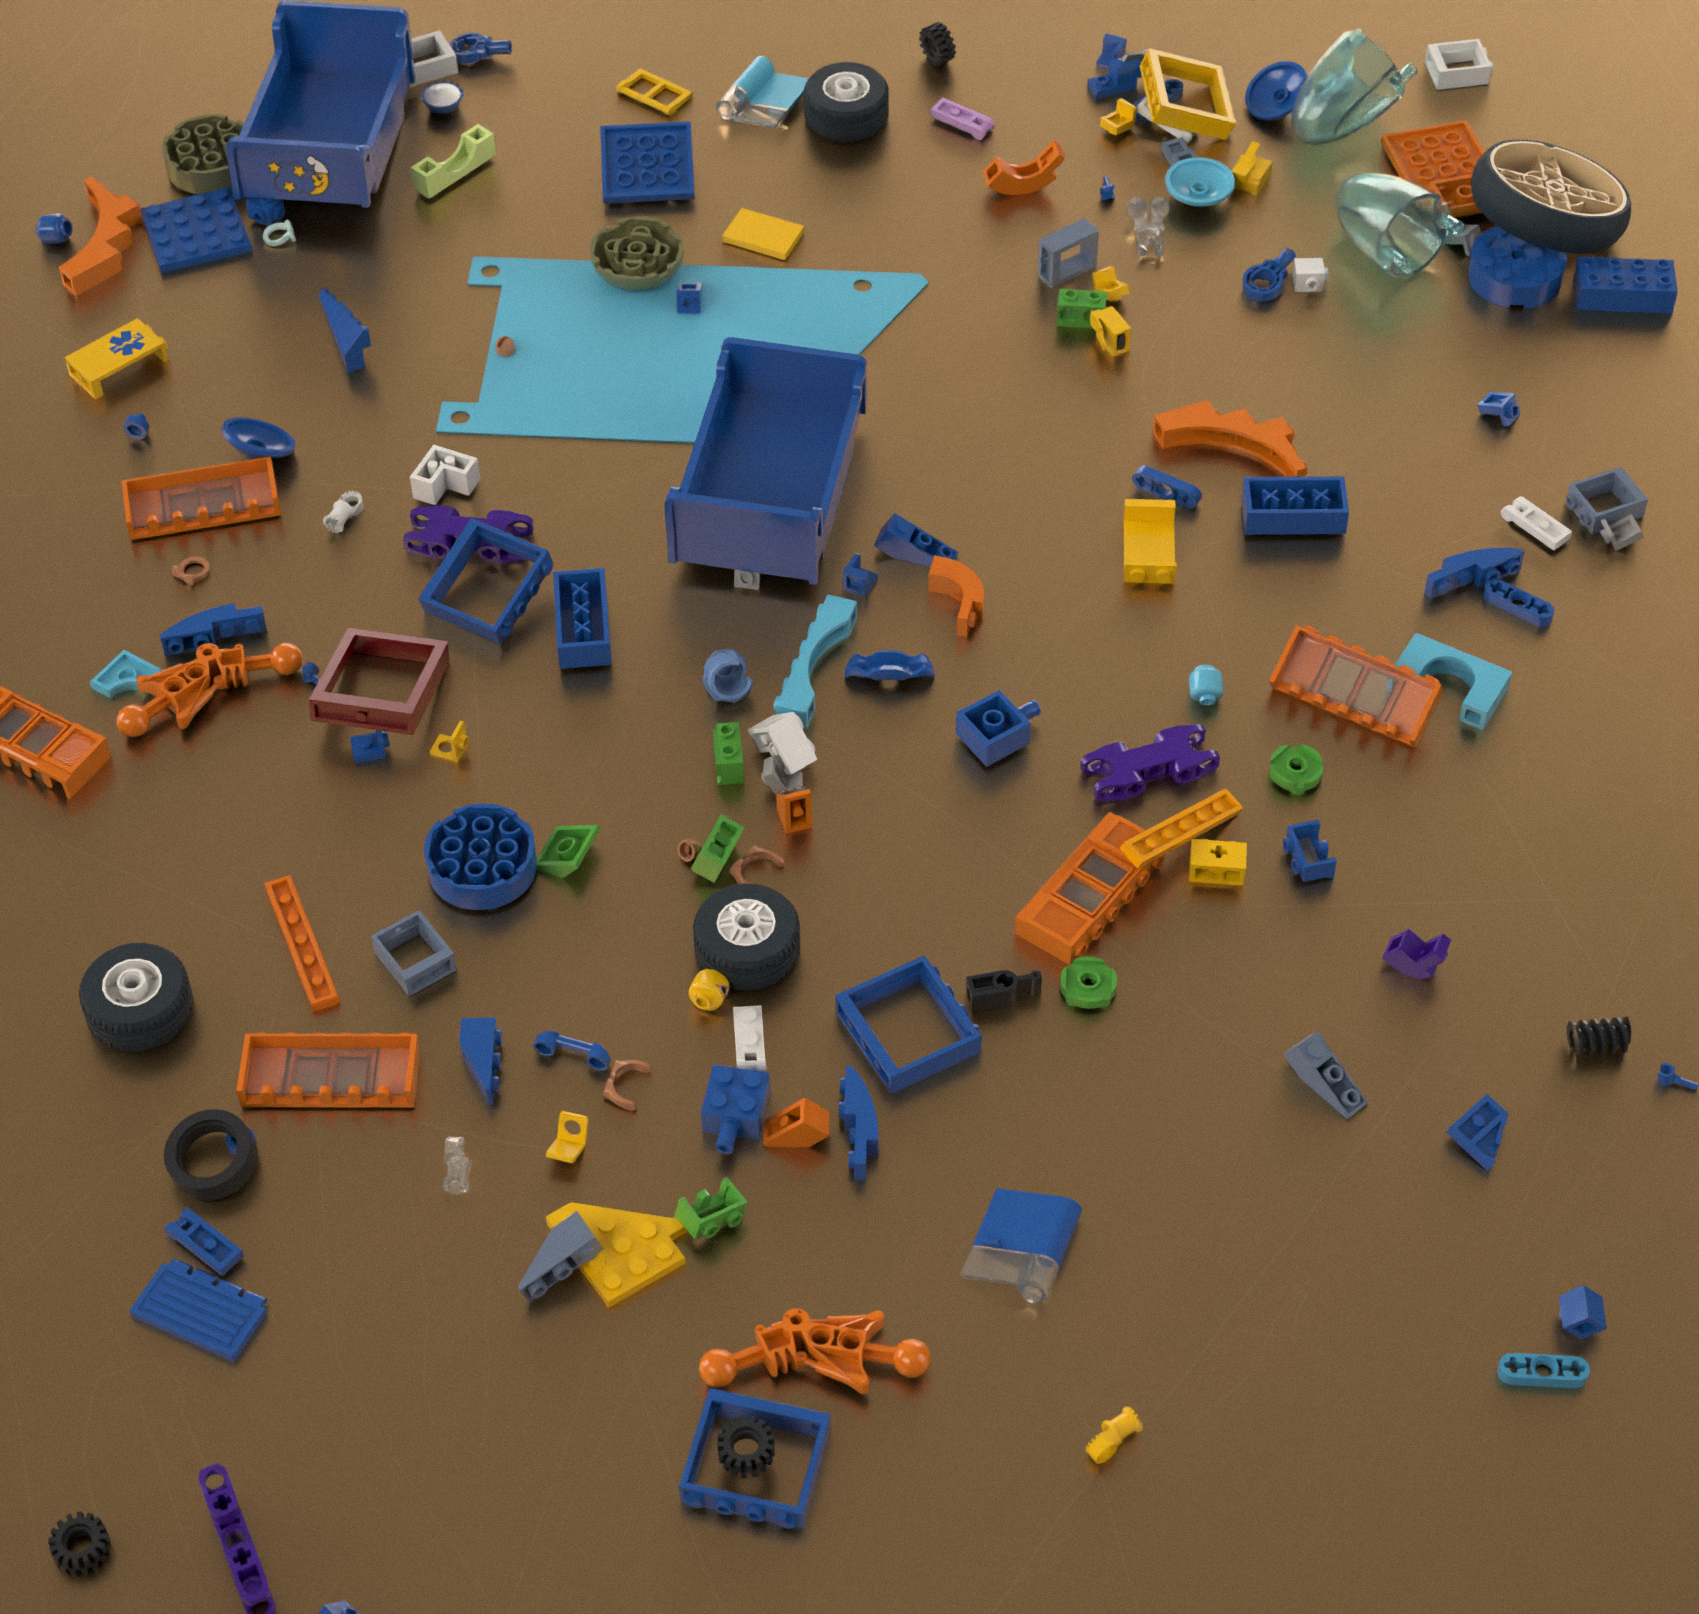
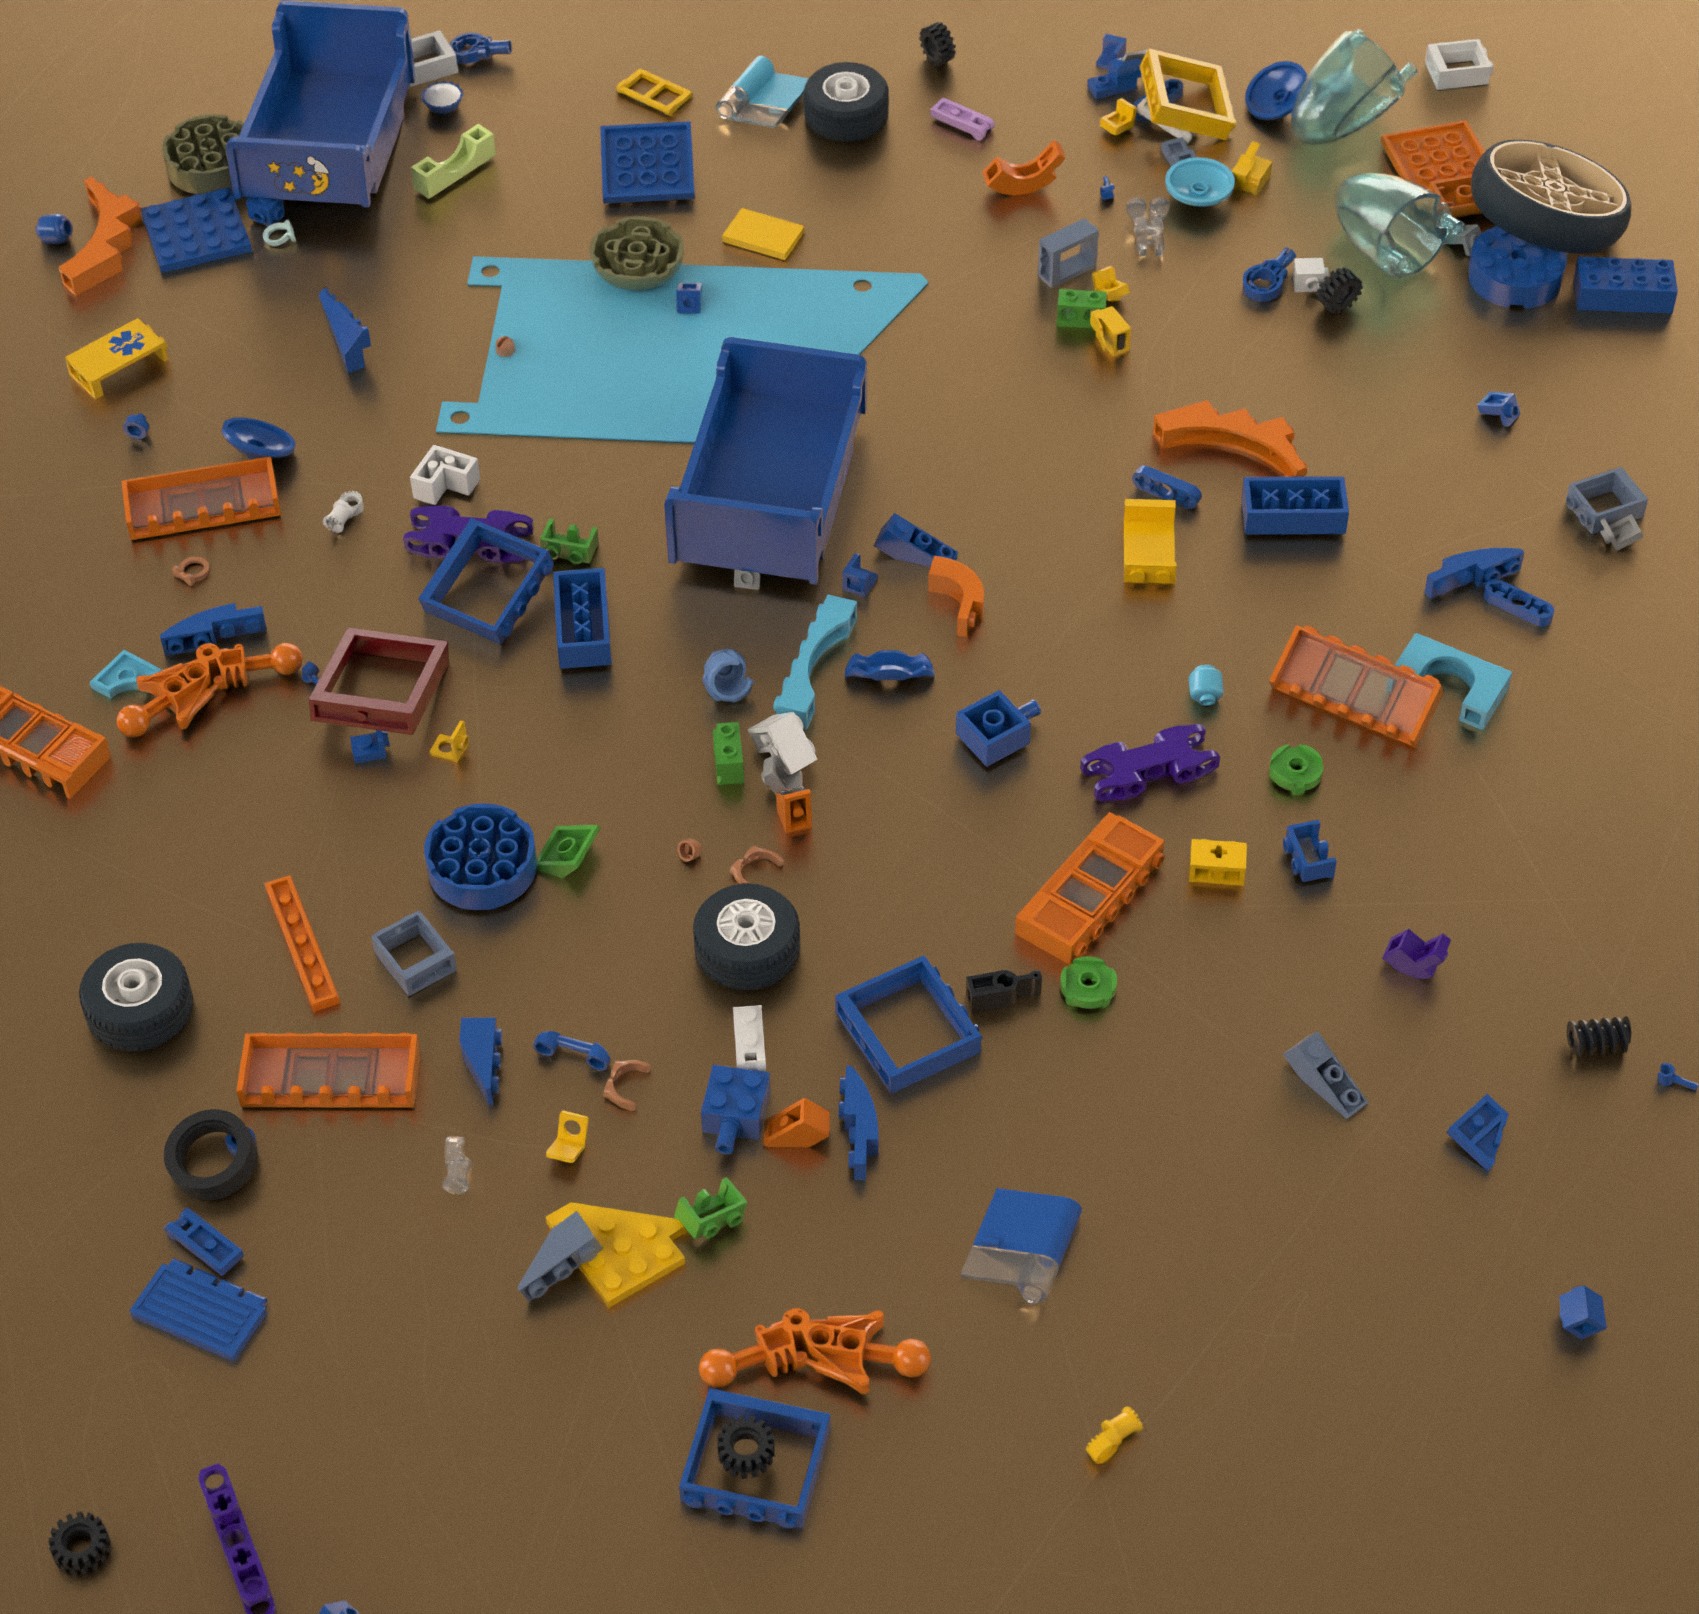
(570, 545): none -> bright green window
(708, 988): yellow head -> none
(717, 848): bright green brick -> none
(1181, 828): light orange plate -> none
(1339, 290): none -> black tyre
(1520, 1378): dark azure beam -> none
(1536, 522): white plate -> none

